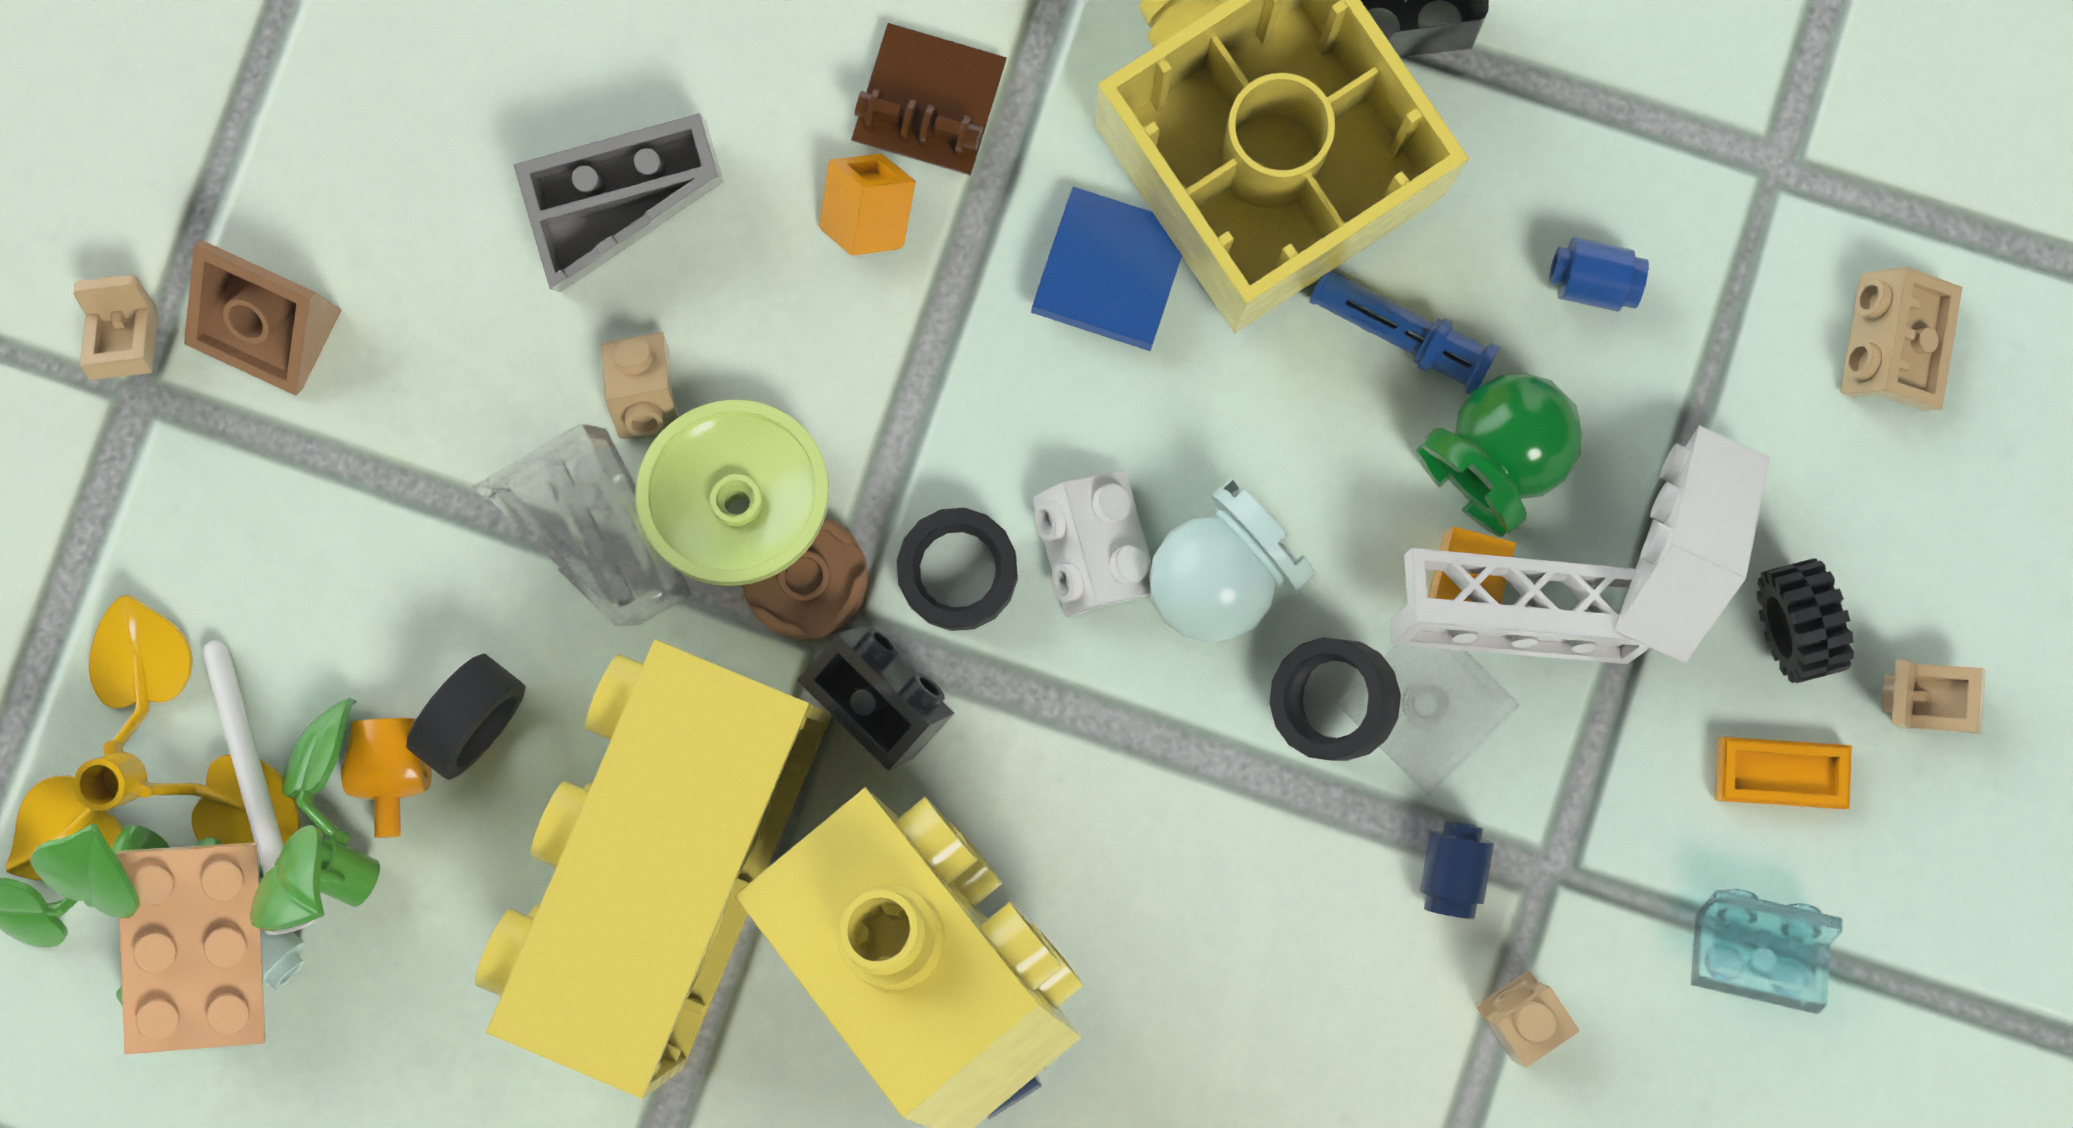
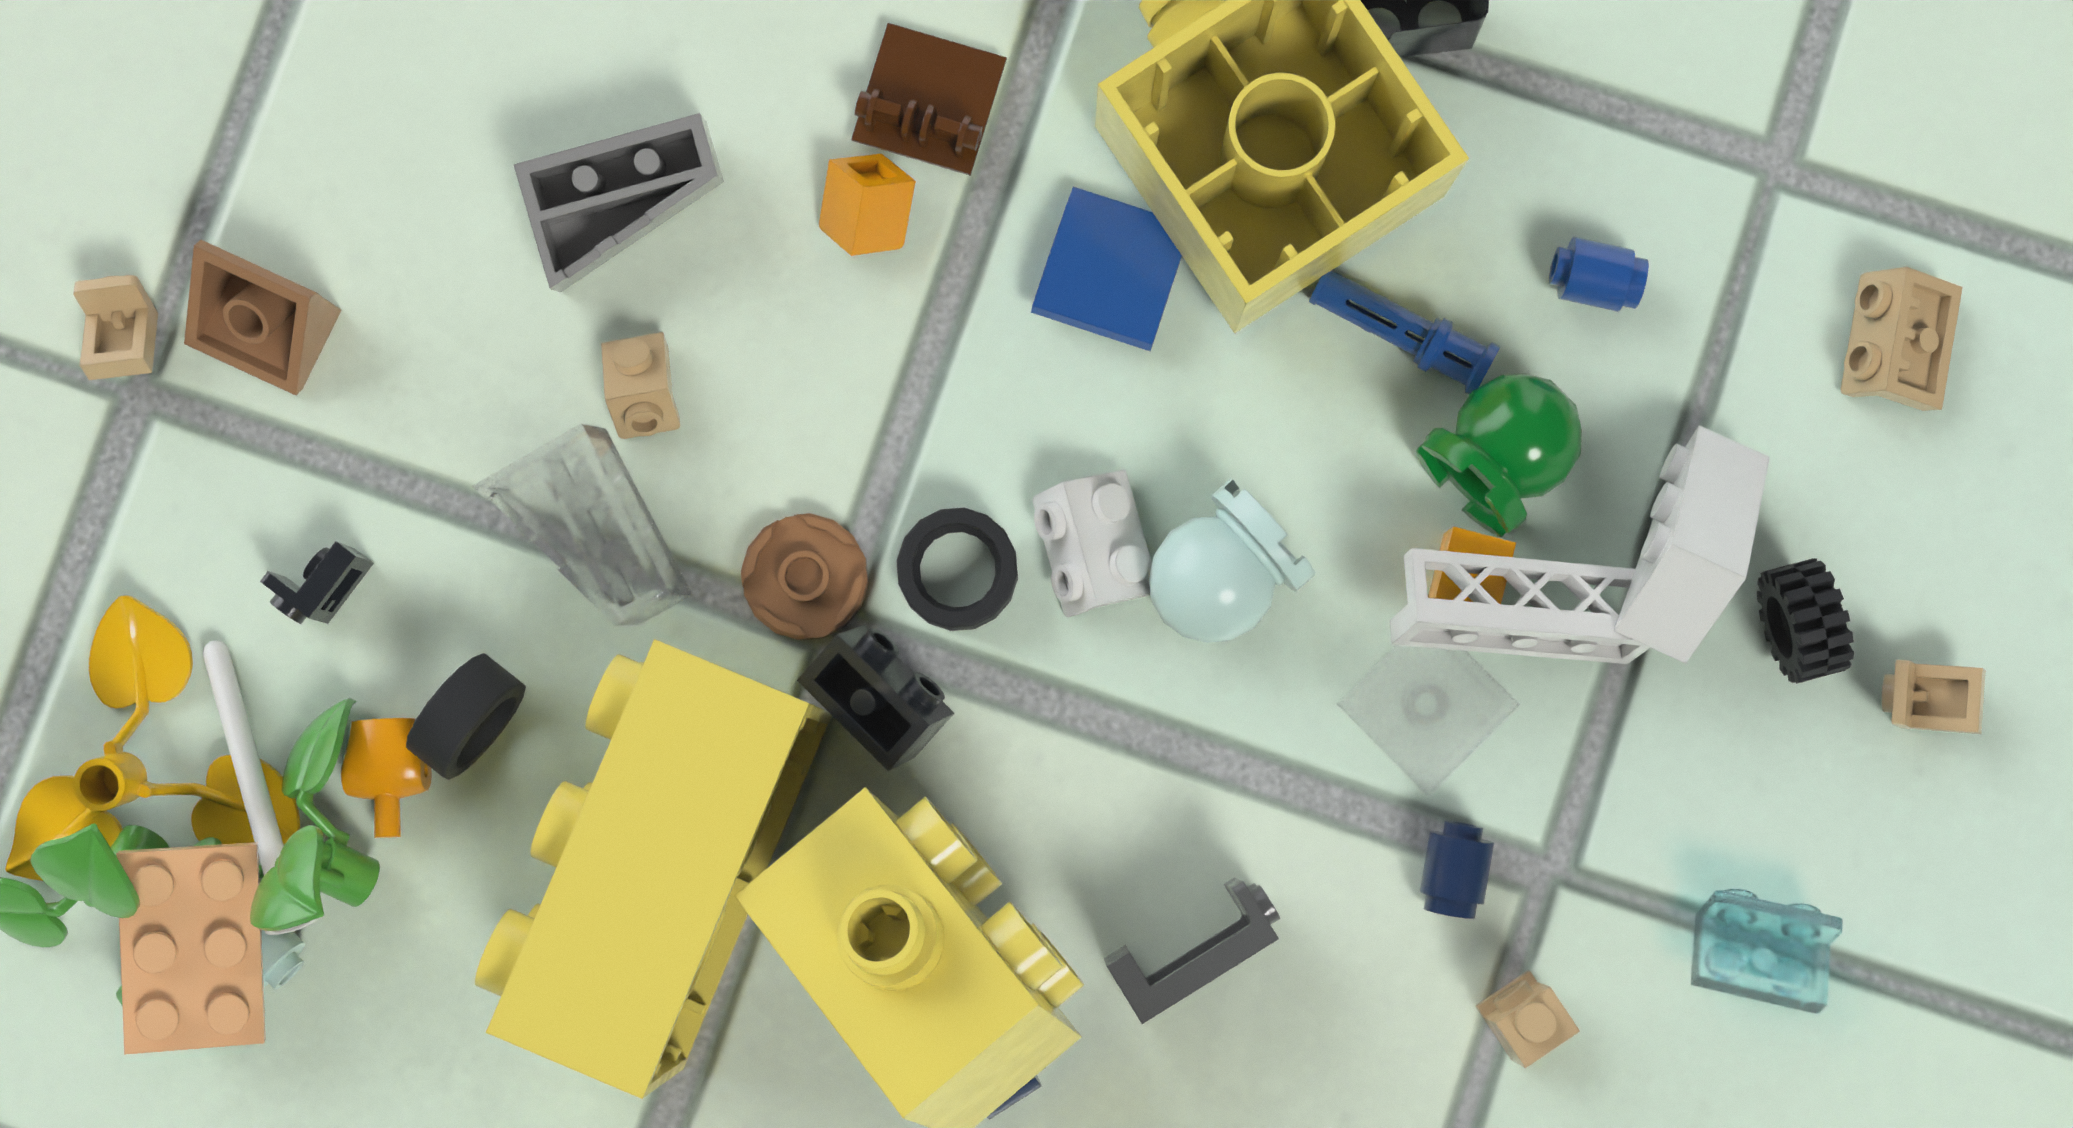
(328, 584): none -> black bracket
(723, 456): yellowish green dish -> none
(1204, 962): none -> dark grey panel
(1288, 693): black tyre -> none
(1783, 773): light orange tile -> none

